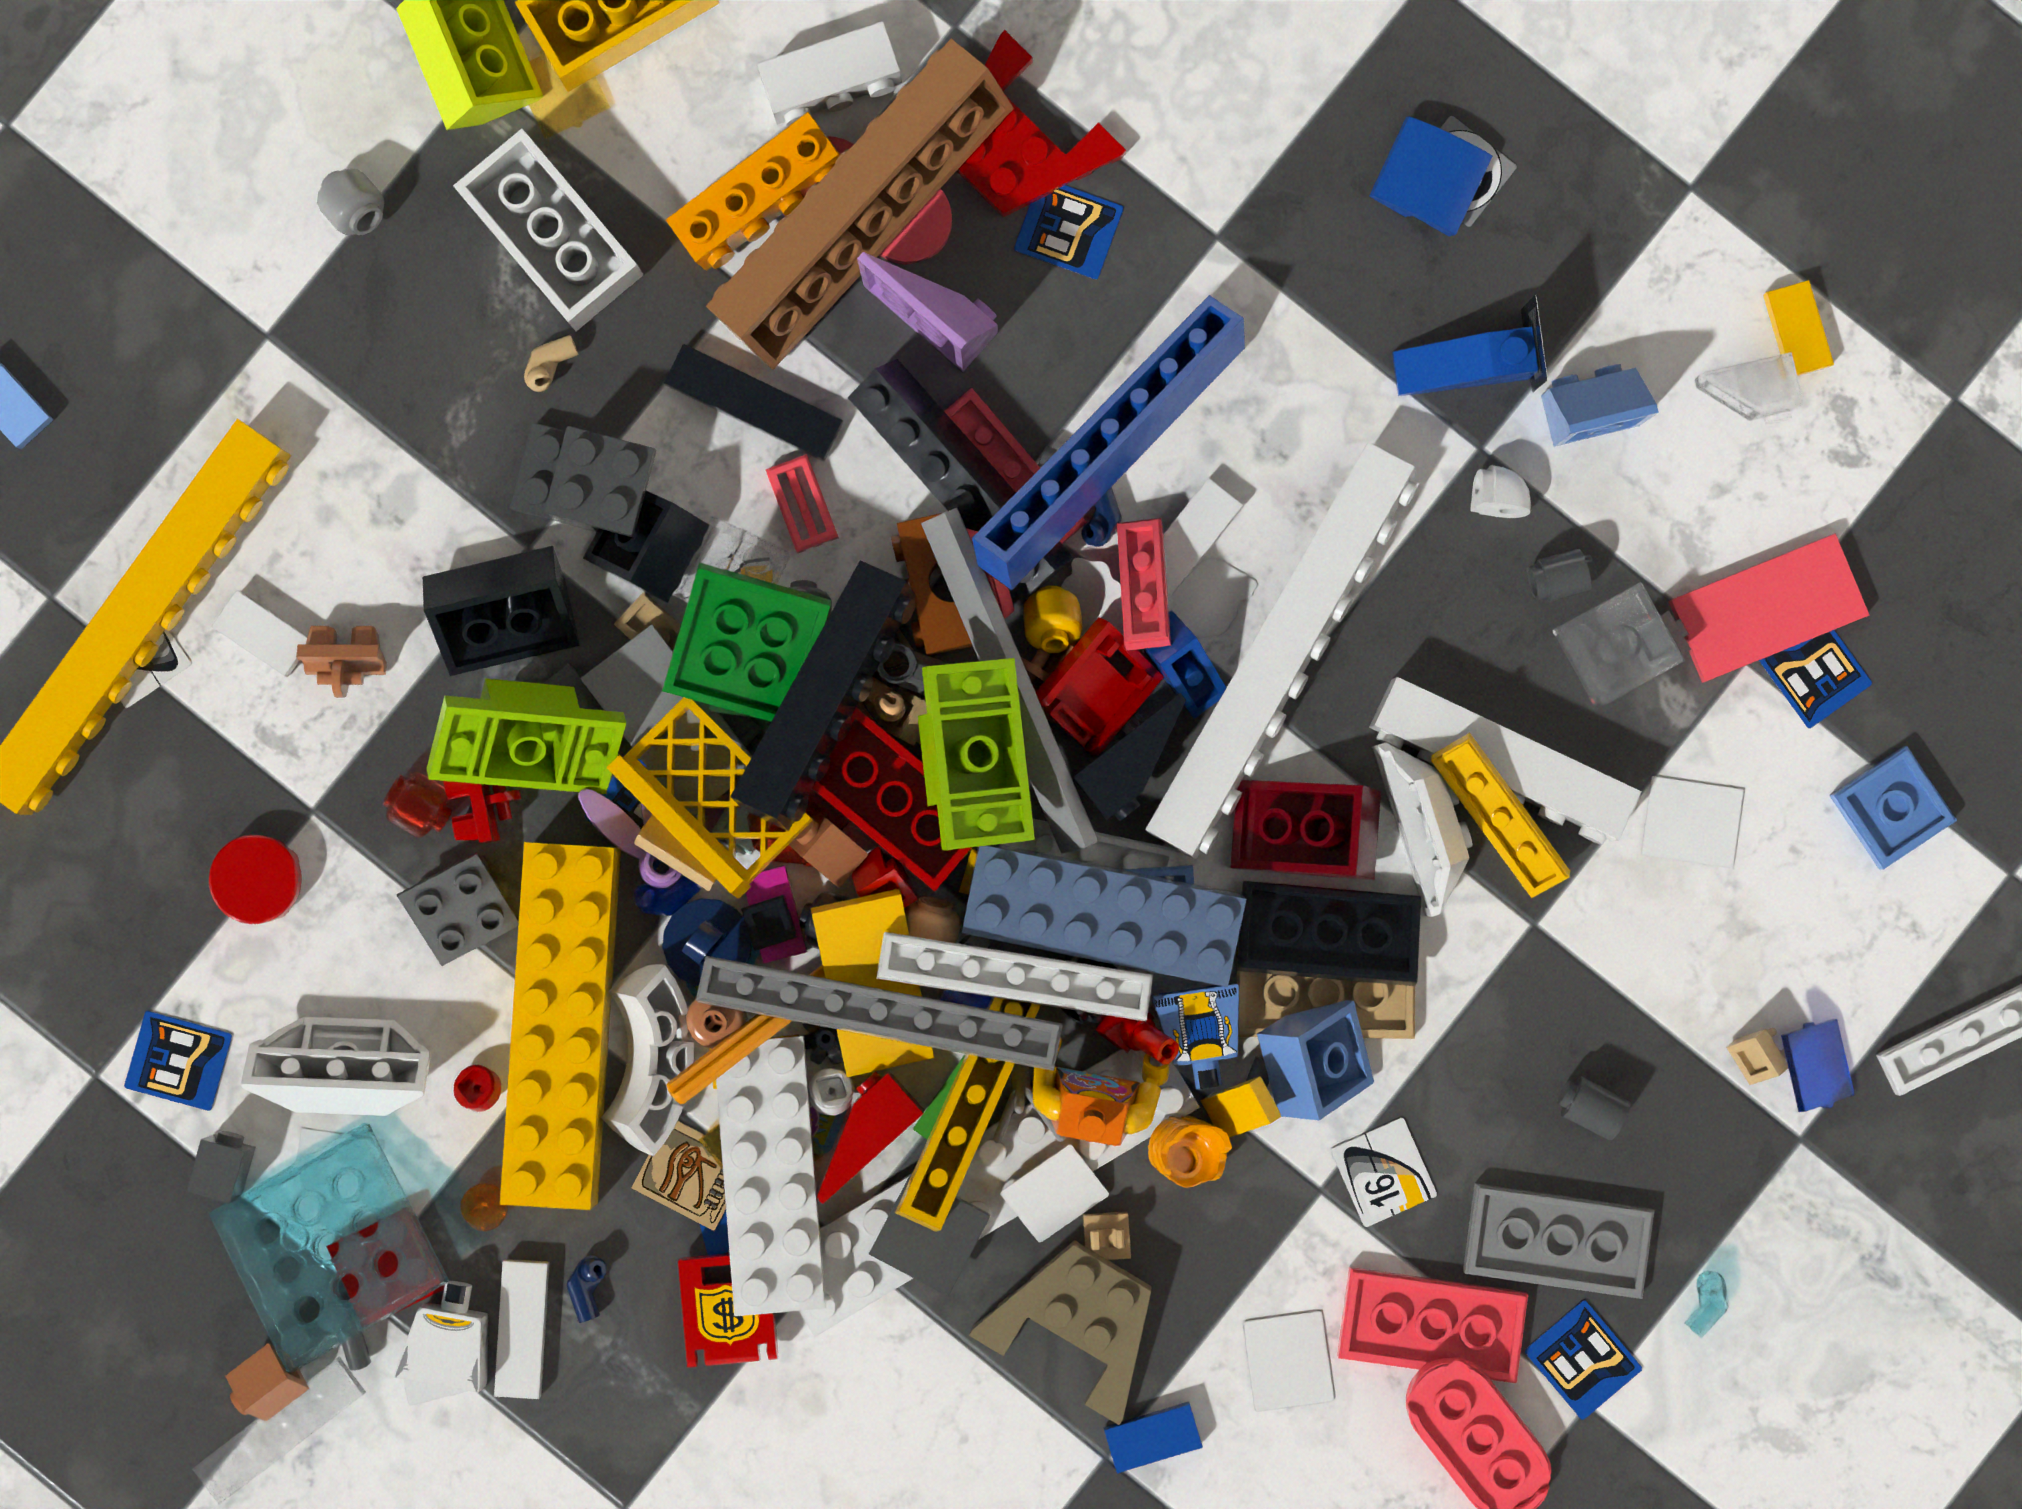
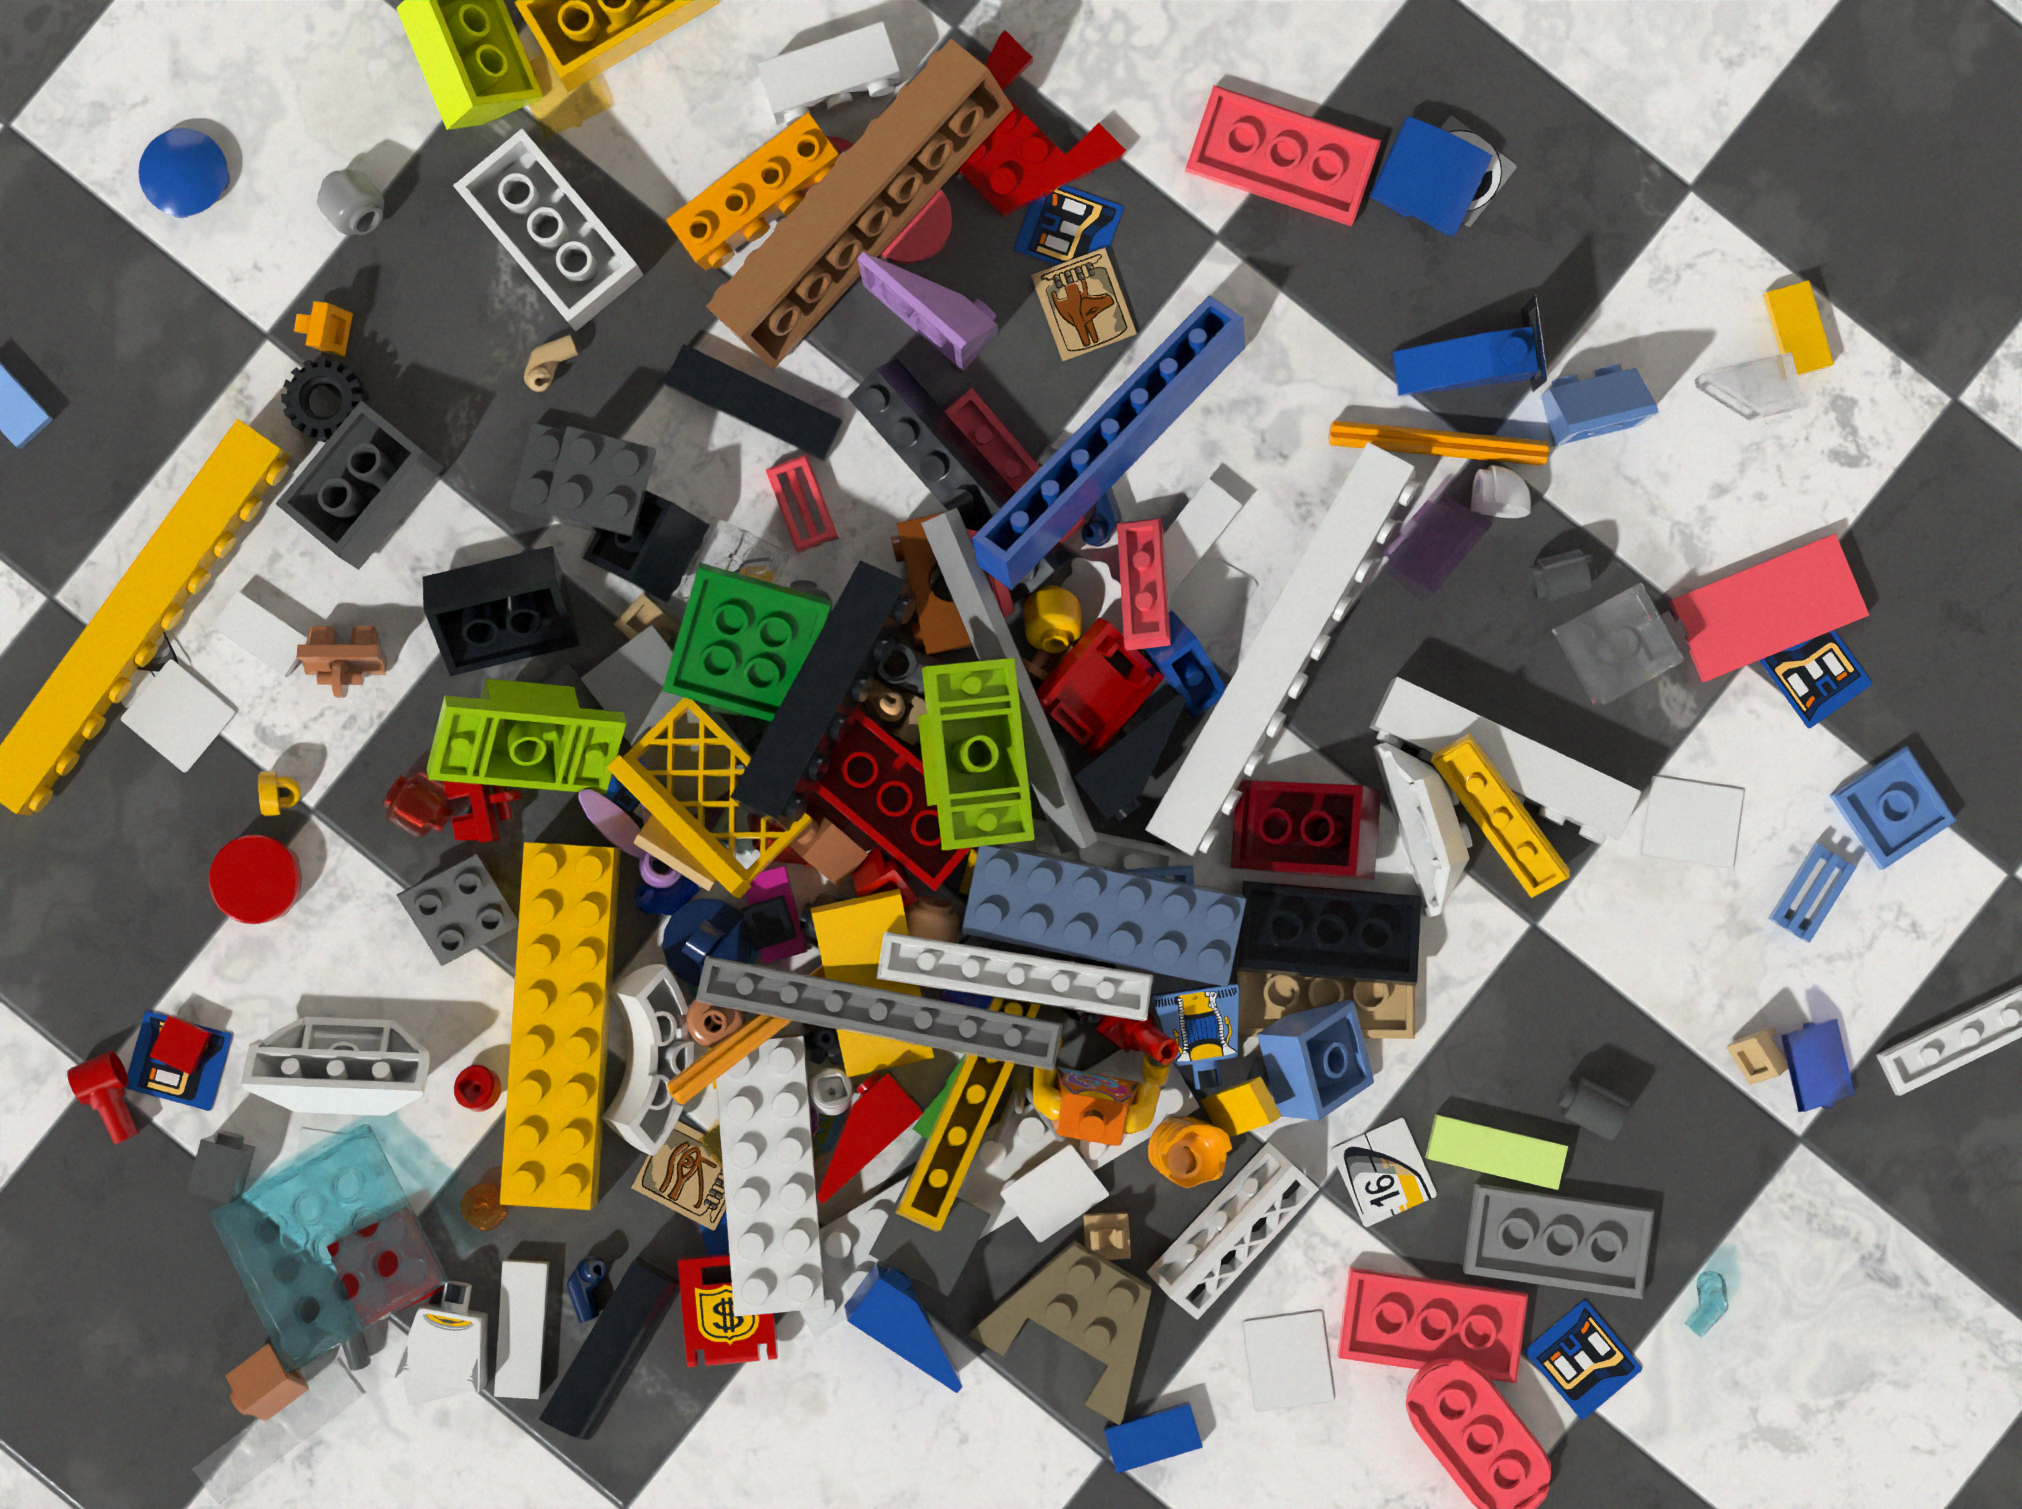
(102, 1086): none -> red pin
(177, 715): none -> white sticker
(181, 1044): none -> red tile
(183, 172): none -> blue dish
(269, 793): none -> yellow tile
(302, 386): none -> black tyre
(325, 328): none -> light orange tile
(359, 485): none -> dark grey slope
(611, 1350): none -> black brick
(894, 1316): none -> blue slope
(1083, 304): none -> sticker
(1228, 1227): none -> white fence
(1282, 155): none -> coral tile
(1434, 546): none -> clear purple slope
(1439, 443): none -> light orange axle
(1496, 1152): none -> yellowish green tile
(1832, 860): none -> medium blue tile

